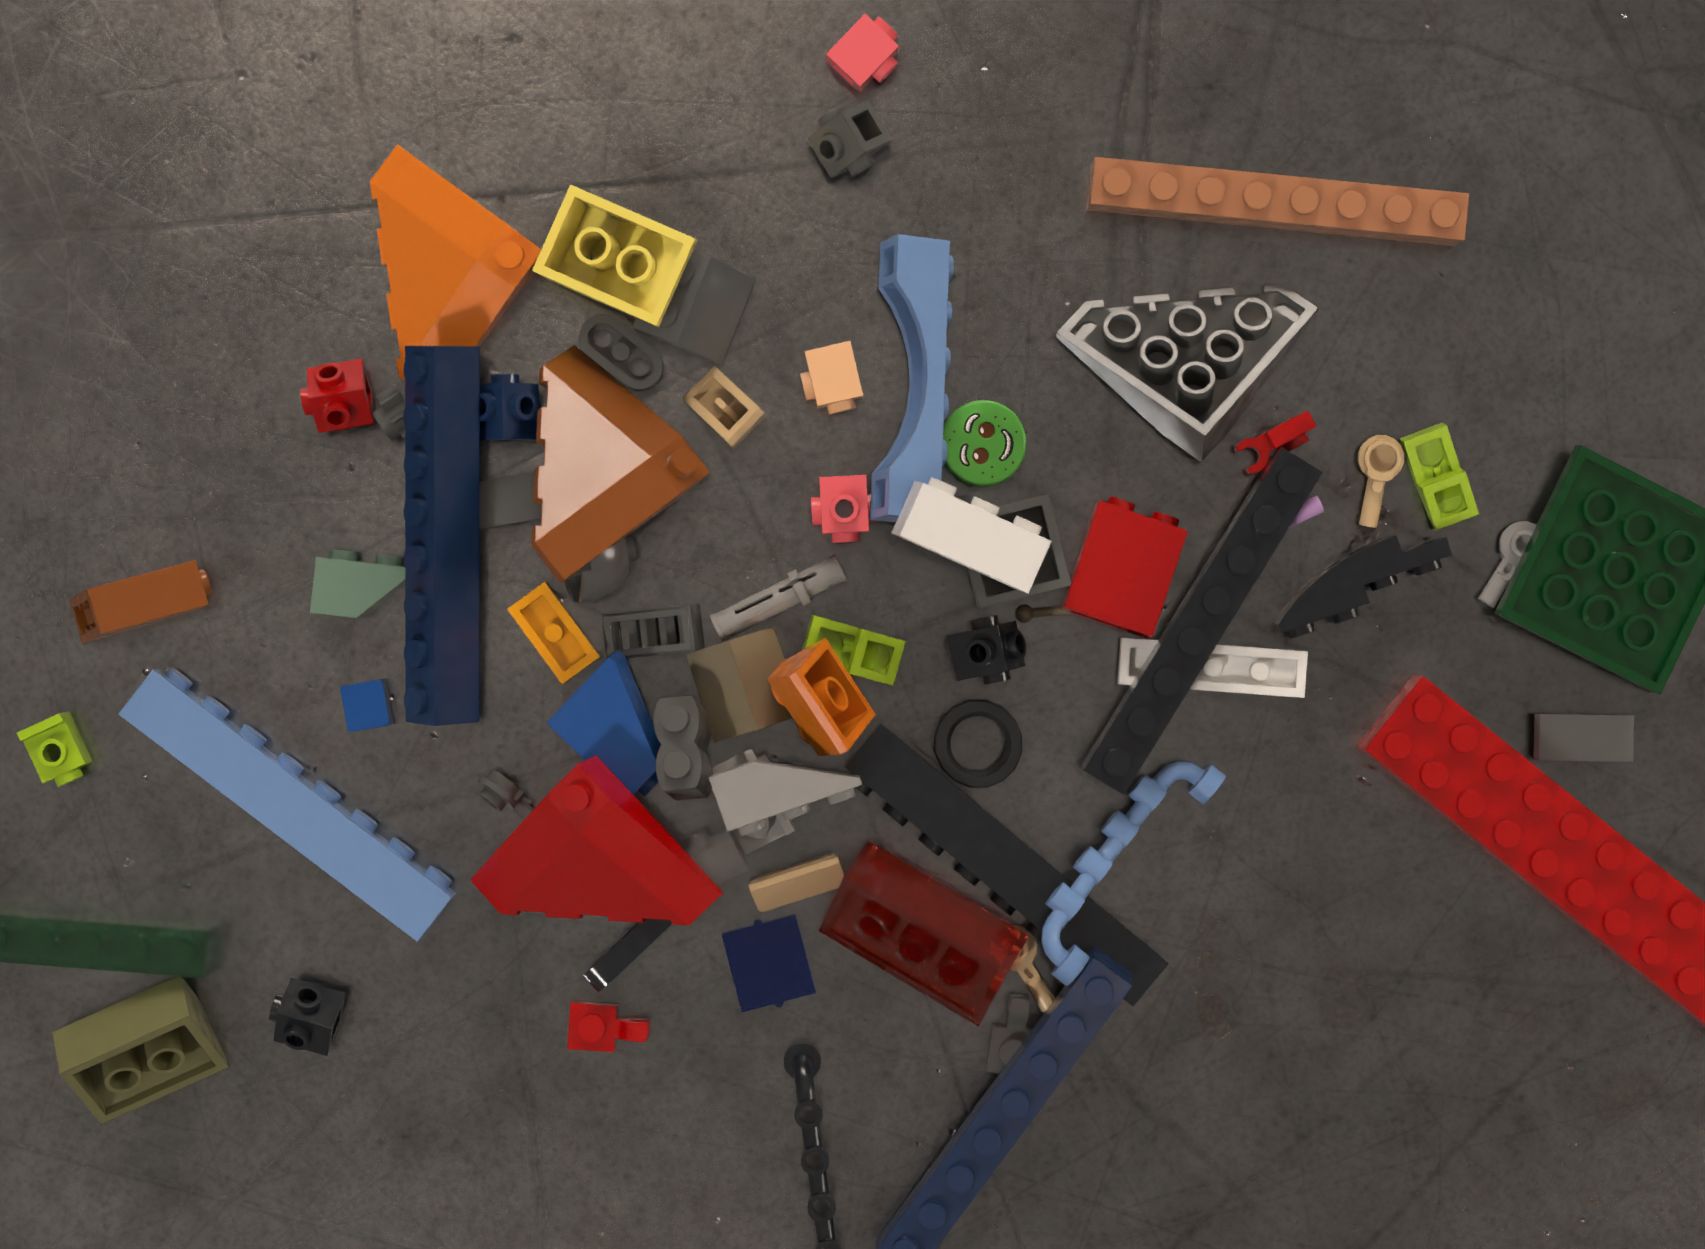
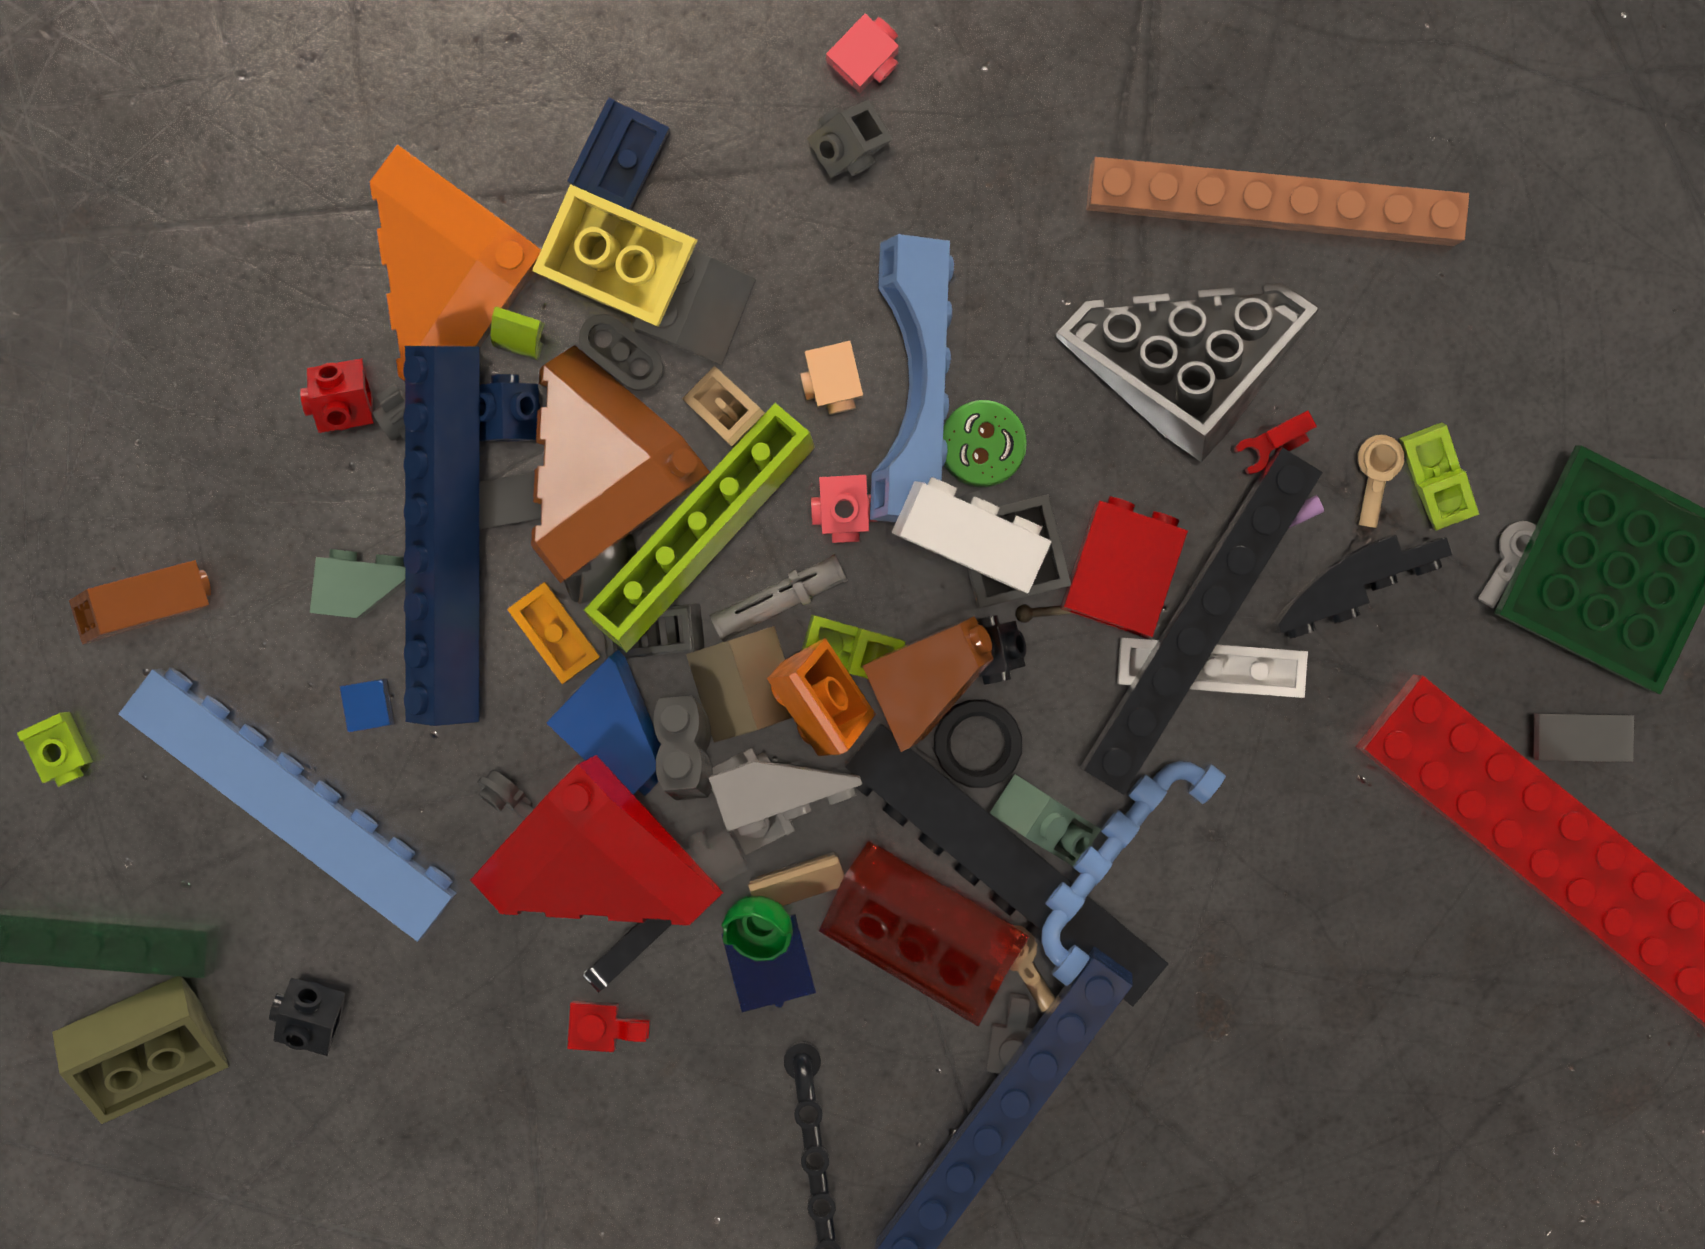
(516, 333): none -> lime slope
(618, 154): none -> dark blue plate
(700, 527): none -> lime brick
(758, 928): none -> green hair
(928, 677): none -> dark orange slope
(1044, 820): none -> sand green slope

